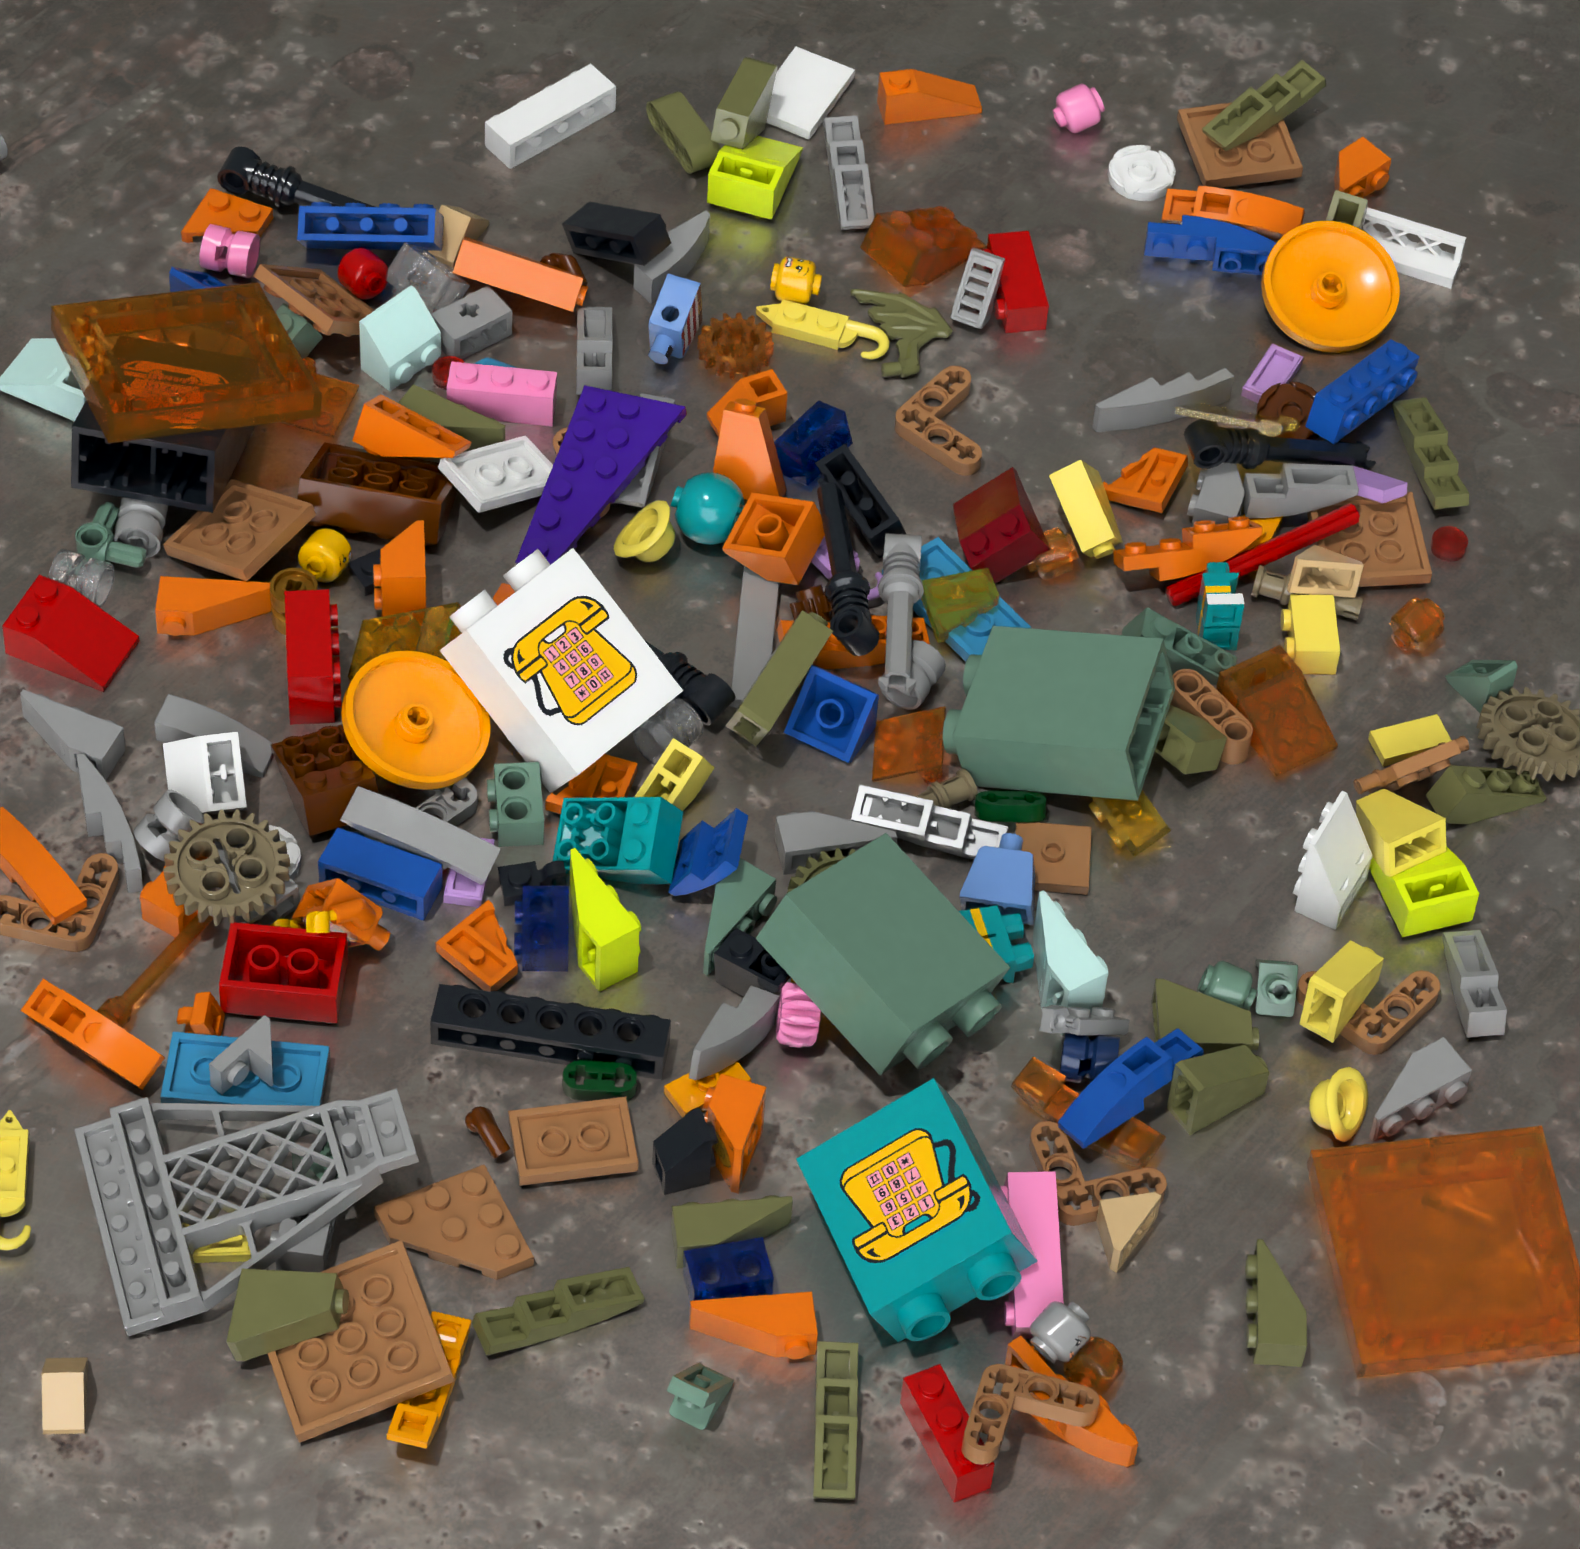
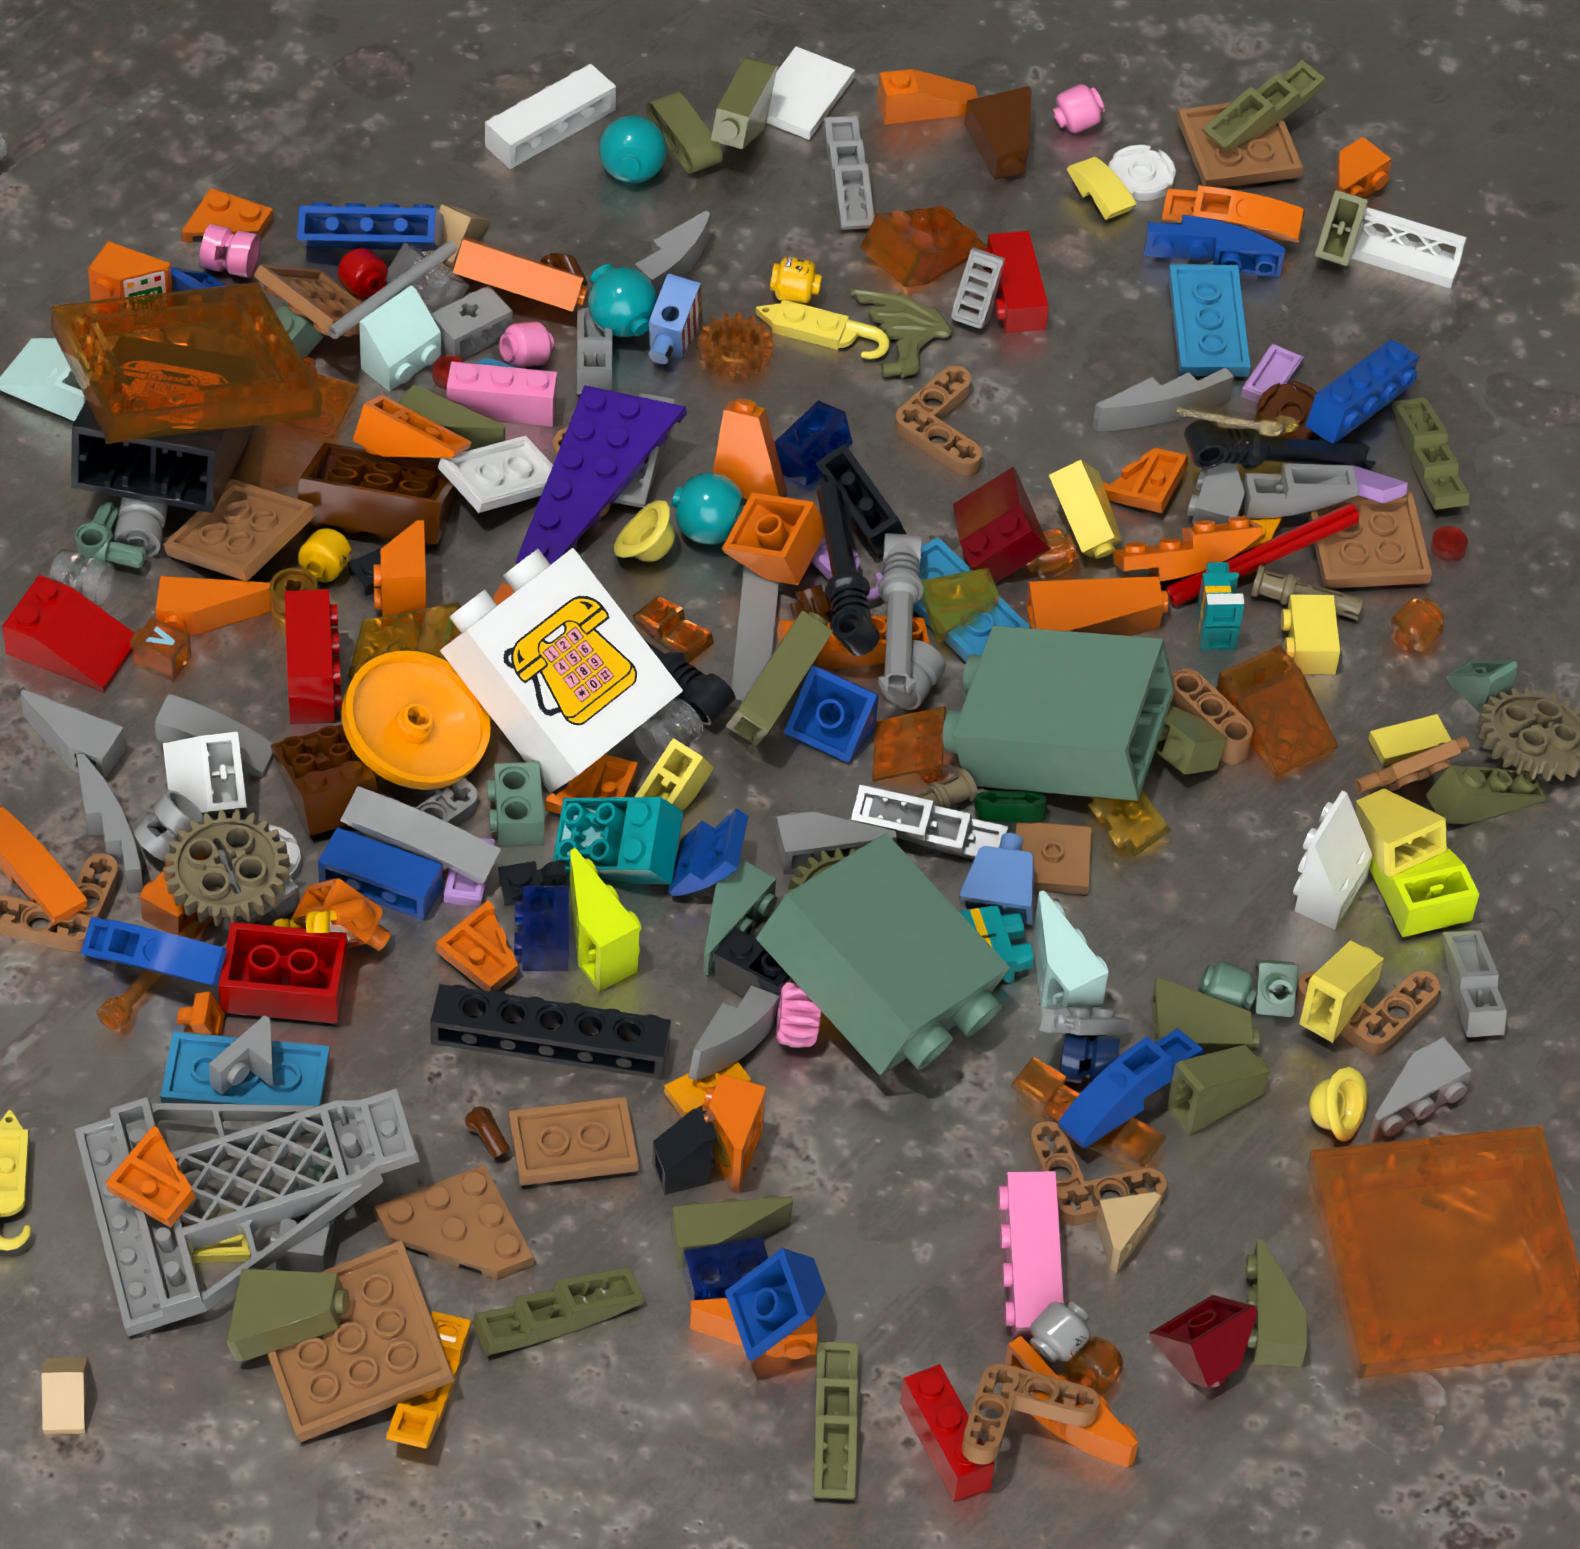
(93, 1033): orange slope -> none
(127, 273): none -> orange slope
(152, 1180): none -> orange wing
(153, 951): none -> blue slope
(161, 649): none -> clear orange brick
(246, 173): black piece -> none
(392, 289): none -> light grey piece
(526, 344): none -> bright pink head
(598, 1080): dark green beam -> none
(616, 233): black brick -> none
(621, 300): none -> teal brick
(632, 149): none -> teal brick
(671, 630): none -> clear orange slope
(698, 1394): sand green slope -> none
(752, 177): neon yellow slope -> none
(761, 388): orange slope -> none
(775, 1300): none -> blue slope
(917, 1213): teal brick -> none
(1001, 130): none -> reddish brown slope
(1097, 605): none -> orange slope
(1104, 186): none -> light yellow slope
(1183, 647): sand green slope -> none
(1207, 1339): none -> dark red slope
(1209, 319): none -> dark azure plate
(1325, 573): tan slope -> none
(1330, 286): light orange dish -> none

